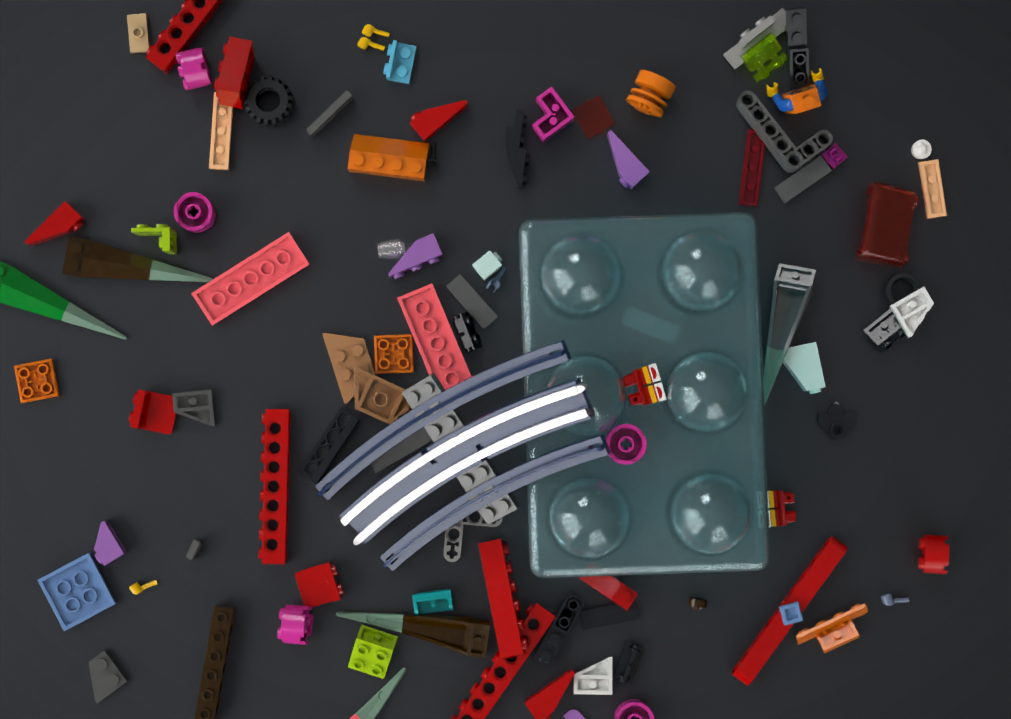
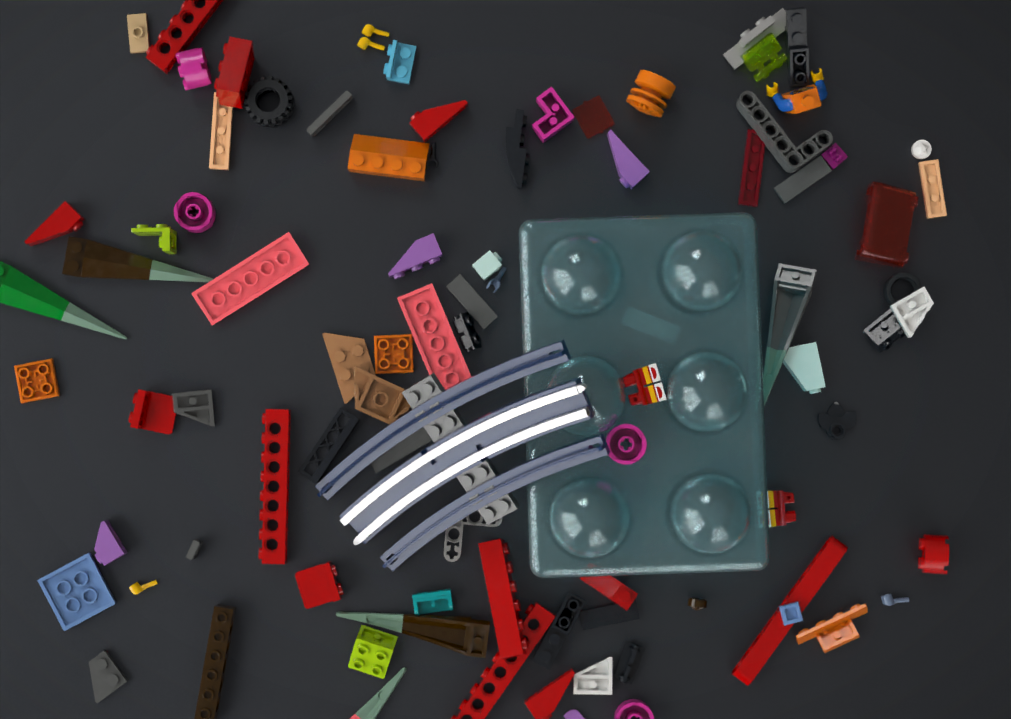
(295, 624): dark pink brick -> none
(391, 249): clear brick -> none

